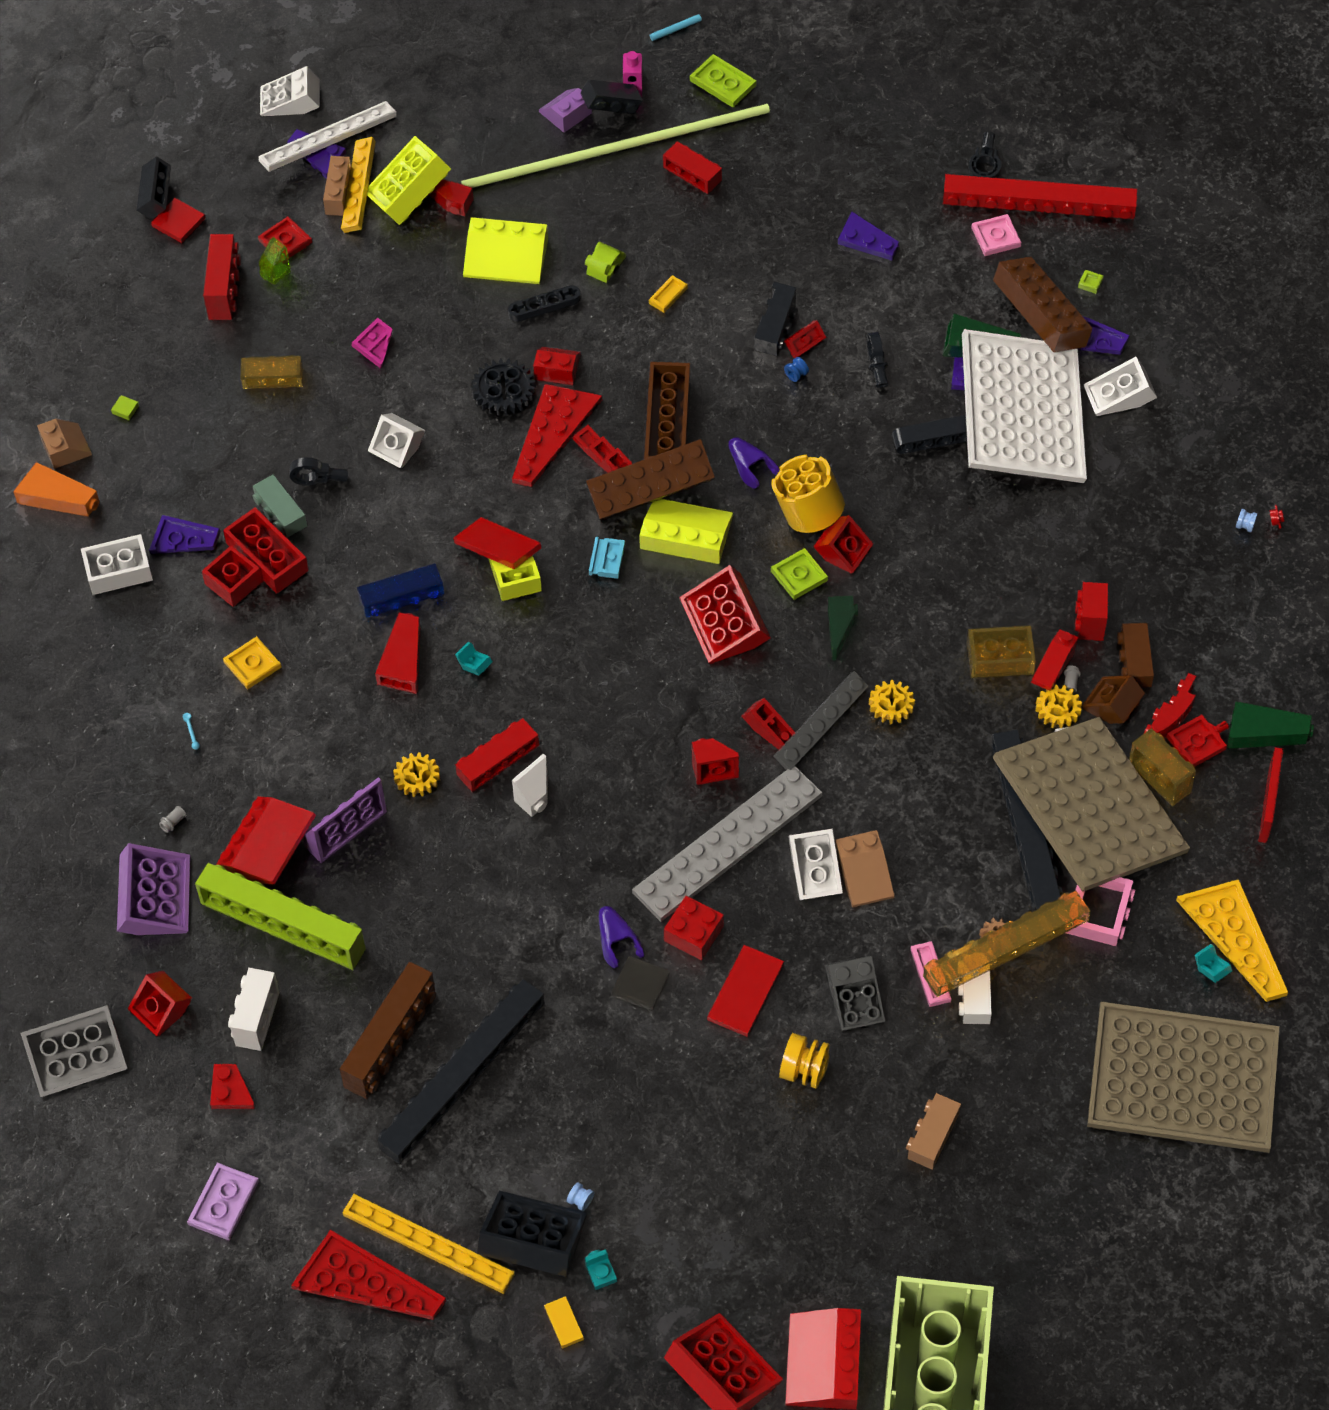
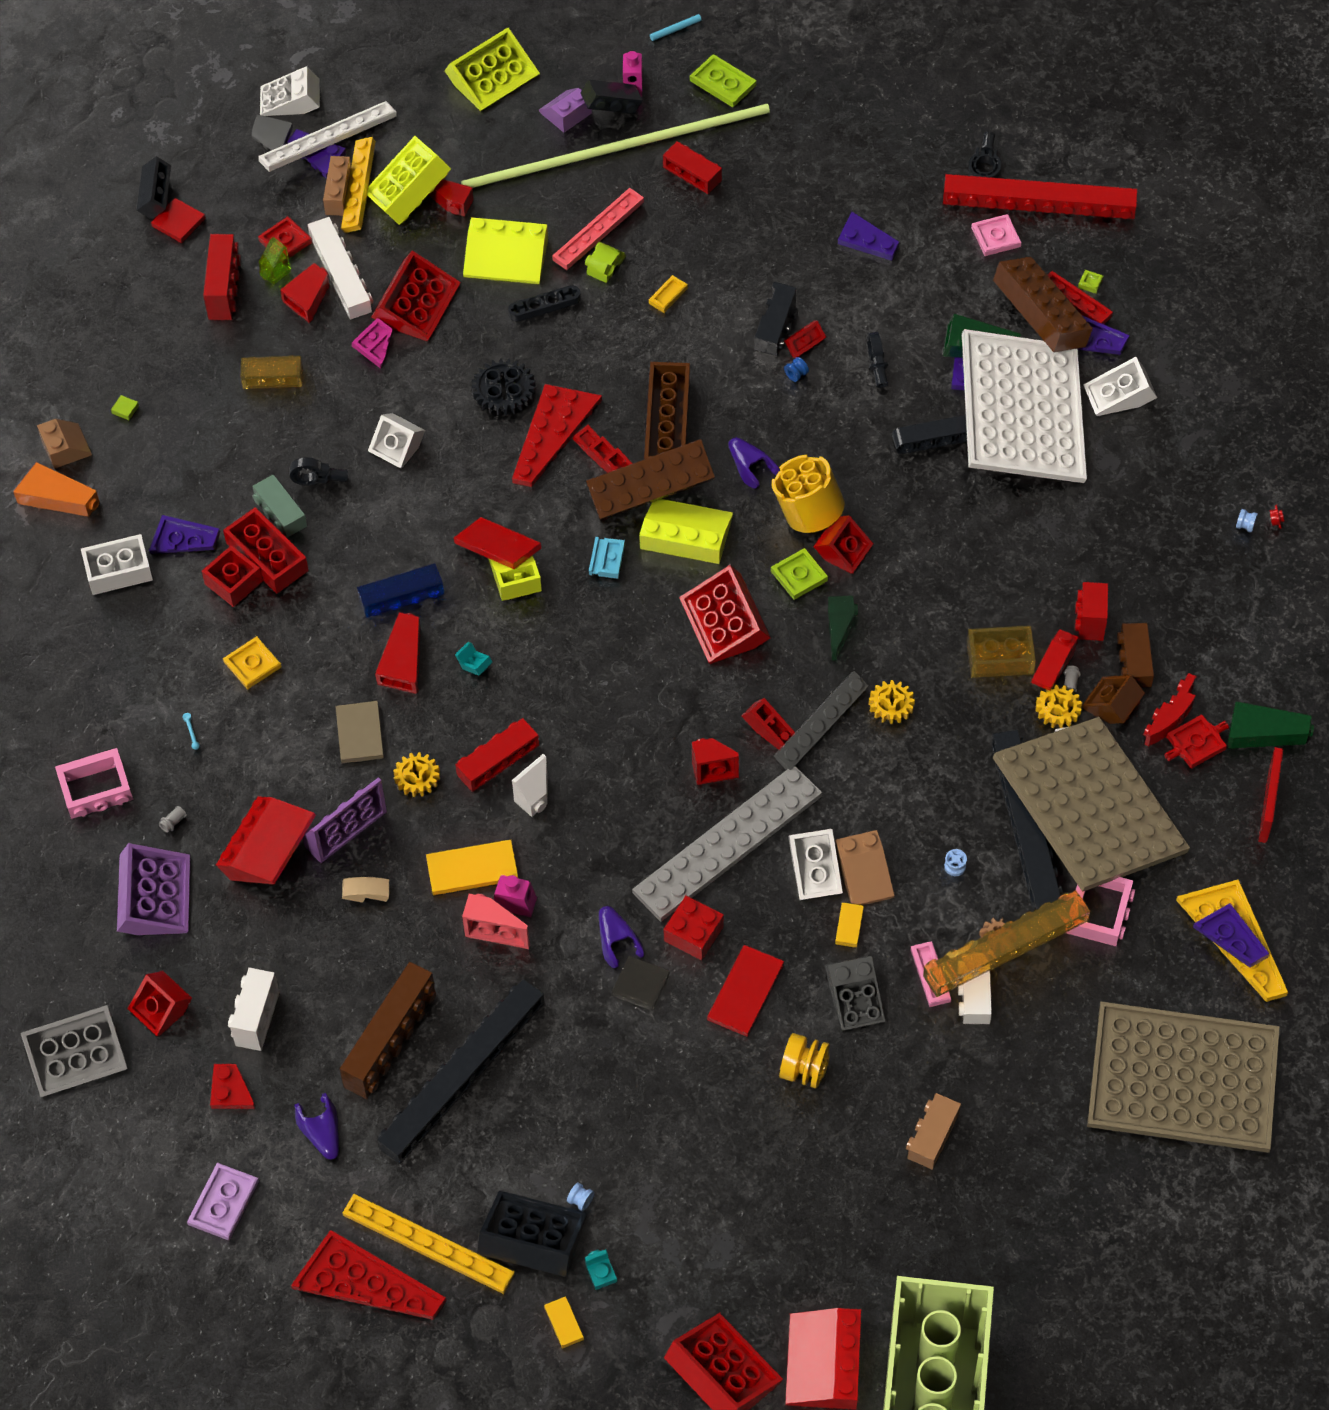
(89, 766): none -> bright pink window
(271, 132): none -> dark grey slope
(280, 915): lime brick -> none
(306, 291): none -> red slope
(321, 1129): none -> dark purple animal
(340, 267): none -> white brick
(359, 732): none -> dark tan tile
(365, 887): none -> tan slope
(416, 297): none -> red slope
(470, 867): none -> yellow tile
(491, 922): none -> coral slope
(492, 70): none -> neon yellow slope
(515, 895): none -> dark pink torso
(556, 365): red slope -> none
(598, 229): none -> coral plate
(849, 925): none -> yellow tile
(955, 857): none -> light blue wheel
(1081, 301): none -> red plate
(1162, 766): clear yellow brick -> none
(1211, 964): teal bracket -> none
(1233, 935): none -> dark purple wing

